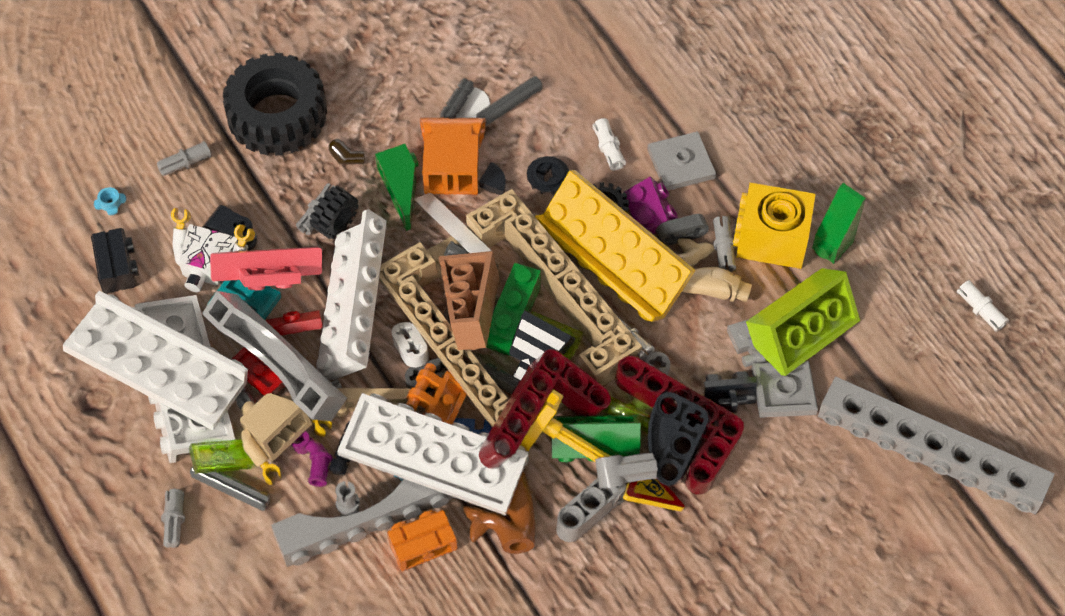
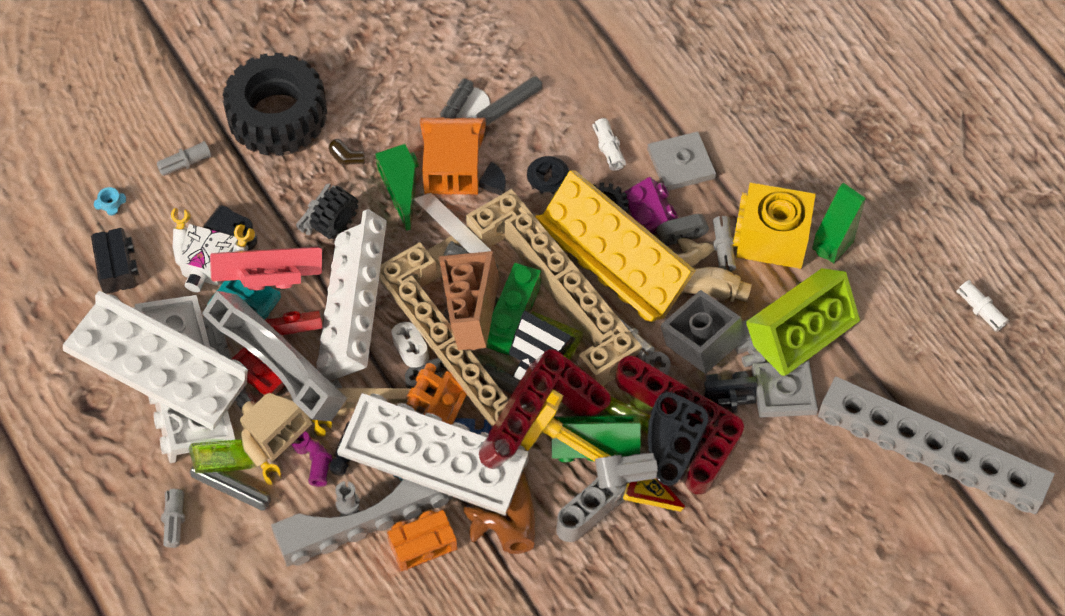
(216, 338): none -> light grey axle
(703, 331): none -> flat silver brick

